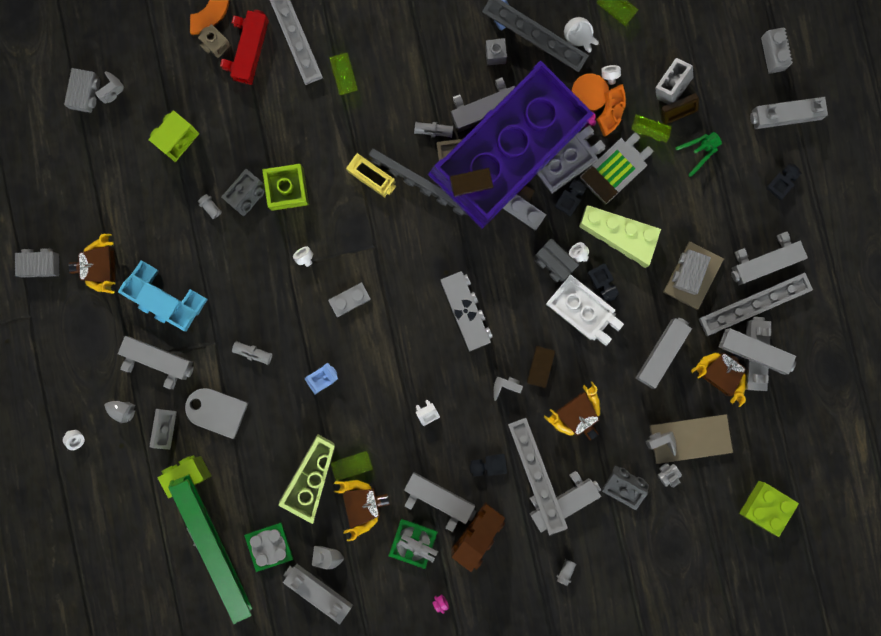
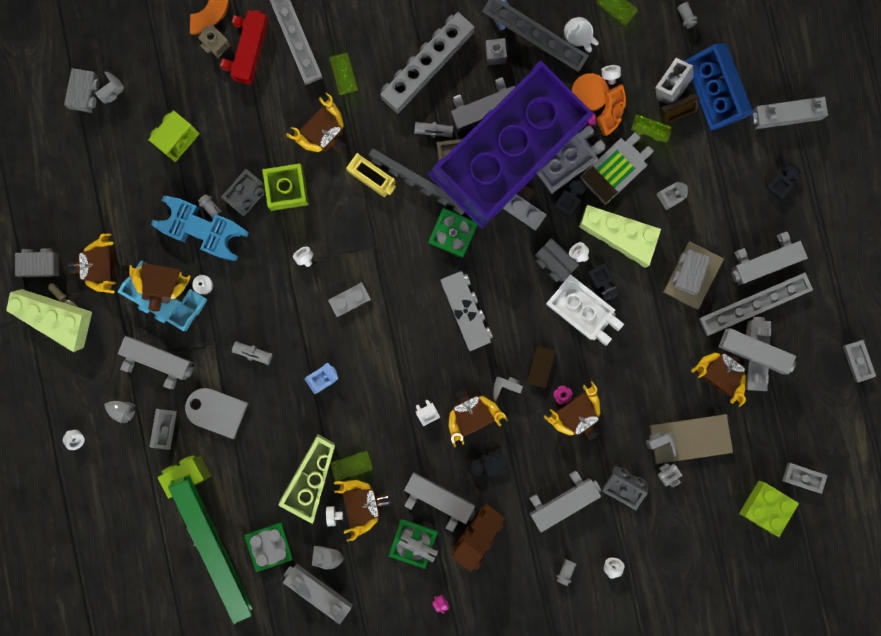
(51, 317): none -> yellowish green wedge
(58, 293): none -> dark tan piece
(158, 284): none -> reddish brown torso
(185, 222): none -> dark azure piece
(205, 288): none -> white tile
(322, 130): none -> torso
(332, 516): none -> white tile
(452, 233): none -> green piece
(456, 24): none -> light grey brick
(471, 182): dark brown tile -> none
(472, 415): none -> torso
(538, 476): light grey plate -> none
(561, 400): none -> dark pink plate
(613, 567): none -> white tile
(664, 352): light grey brick -> none
(673, 194): none -> light grey plate
(687, 15): none -> light grey pin
(709, 143): green plant -> none
(719, 86): none -> blue slope
(776, 50): light grey brick -> none
(804, 478): none -> light grey plate
(859, 361): none -> light grey plate

